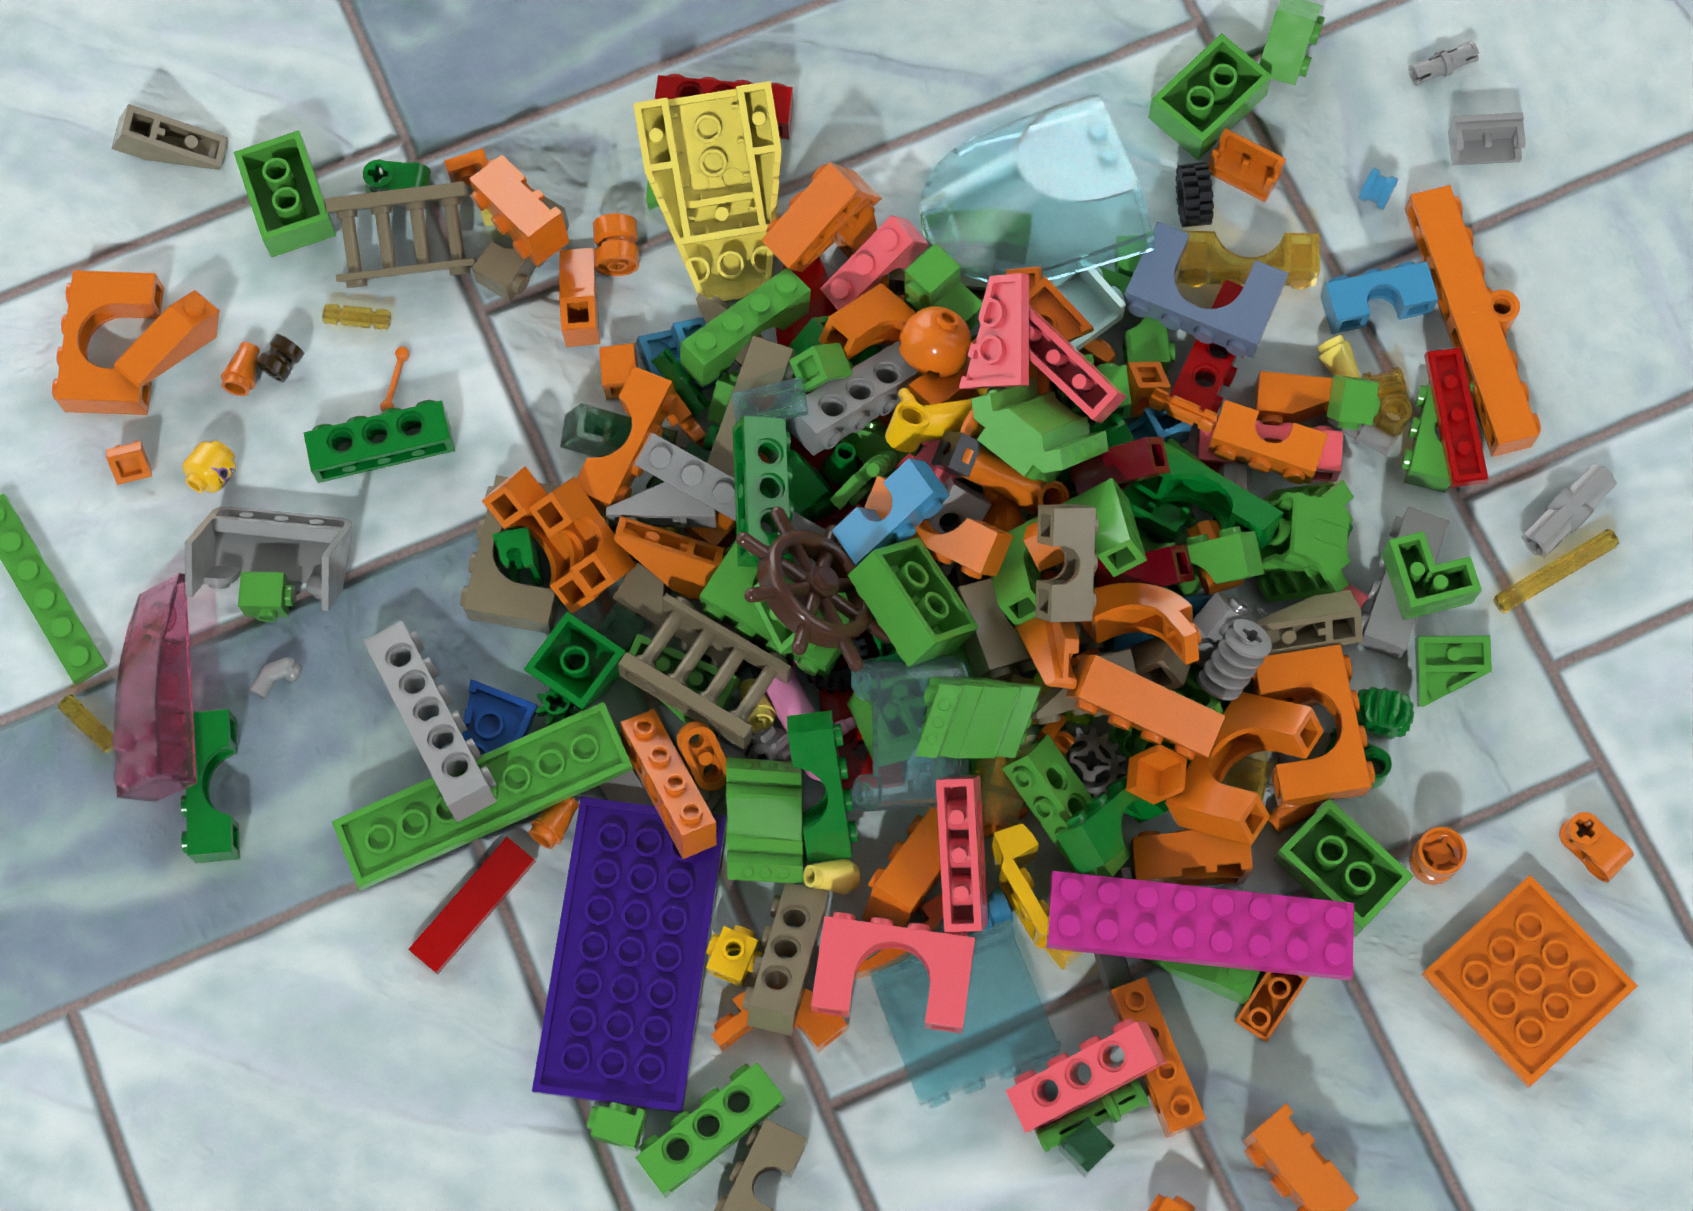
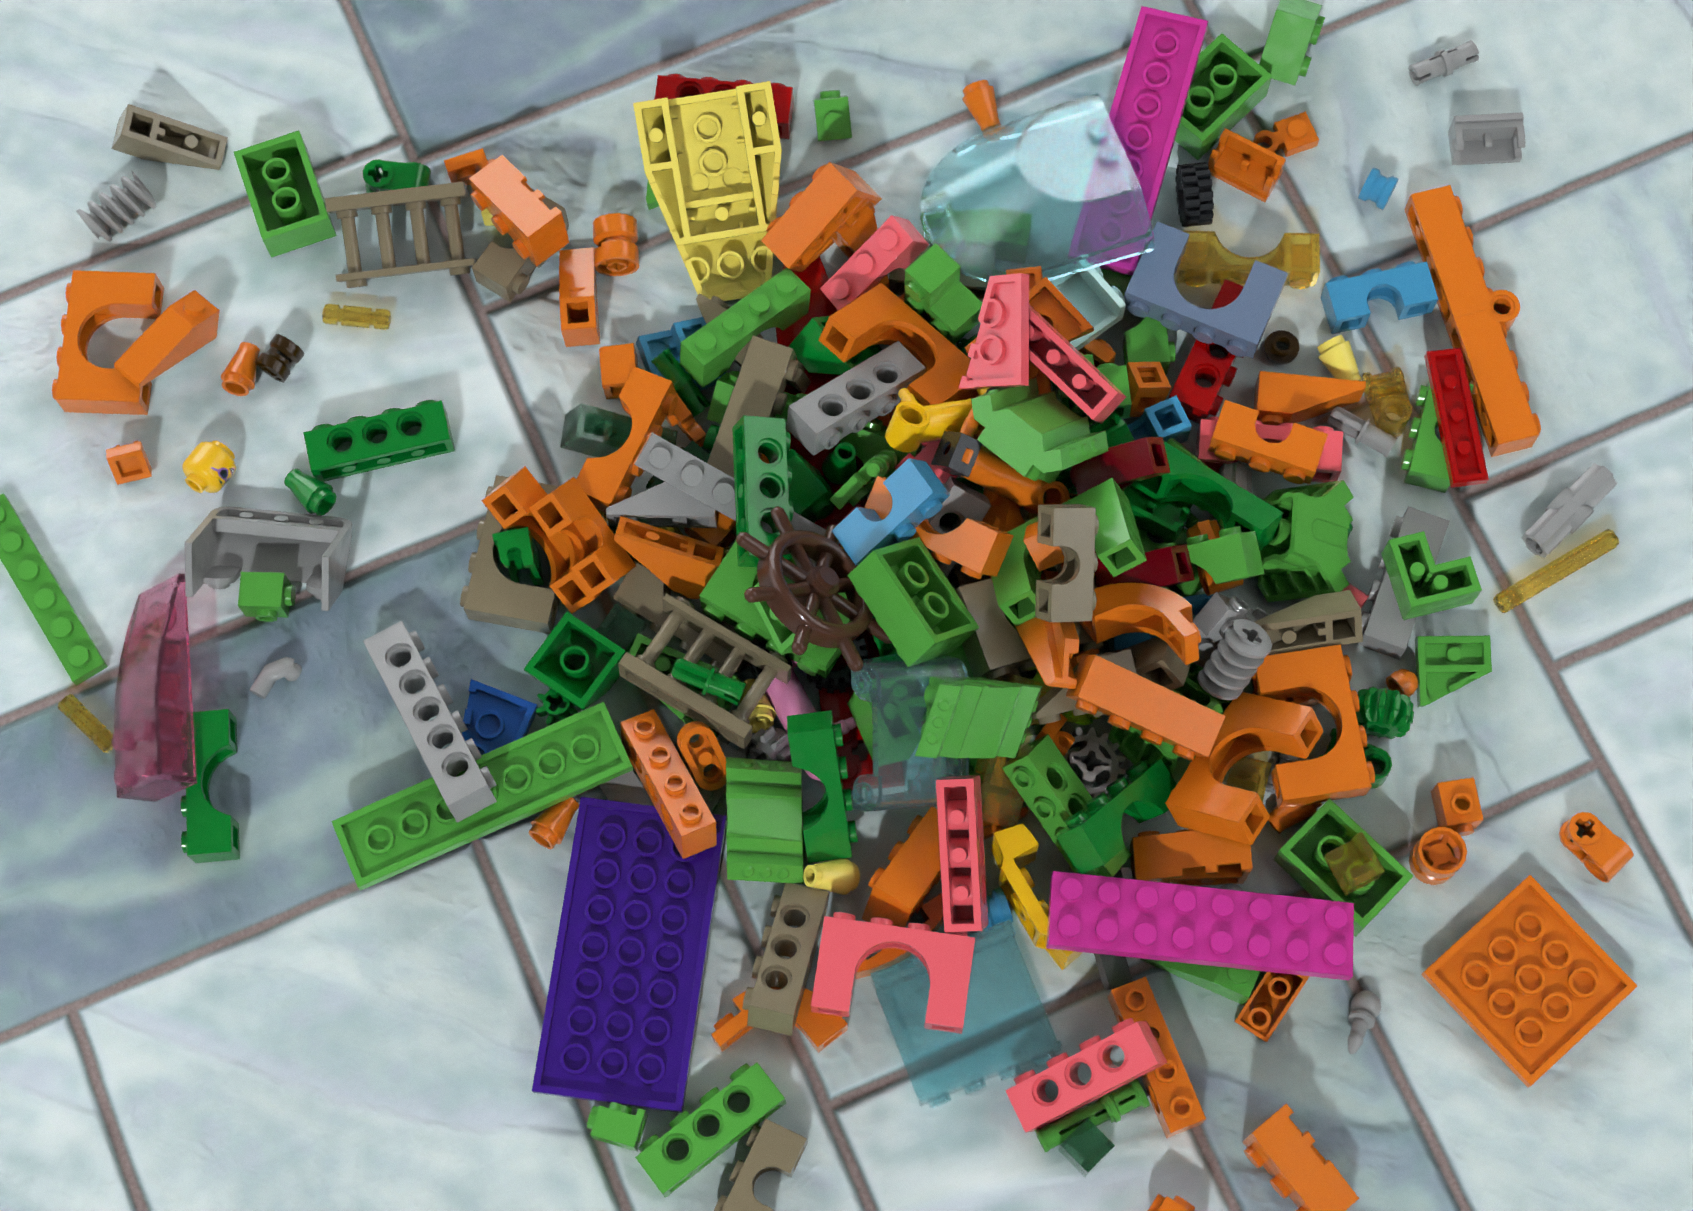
(117, 207): none -> light grey piece
(312, 493): none -> green cone
(402, 355): orange hinge -> none
(472, 905): red tile -> none
(709, 680): none -> green axle
(732, 968): yellow brick -> none
(775, 400): clear light blue tile -> none
(821, 365): bright green panel -> none
(832, 116): none -> bright green bracket
(935, 341): orange cylinder -> none
(982, 104): none -> orange cone
(1153, 99): none -> dark pink plate
(1156, 774): orange panel -> none
(1183, 410): orange axle -> none
(1279, 356): none -> dark brown plate
(1290, 135): none -> orange plate
(1353, 401): bright green brick -> none
(1354, 864): none -> clear yellow panel
(1365, 1009): none -> light grey bar
(1403, 681): none -> orange hinge
(1457, 805): none -> orange brick

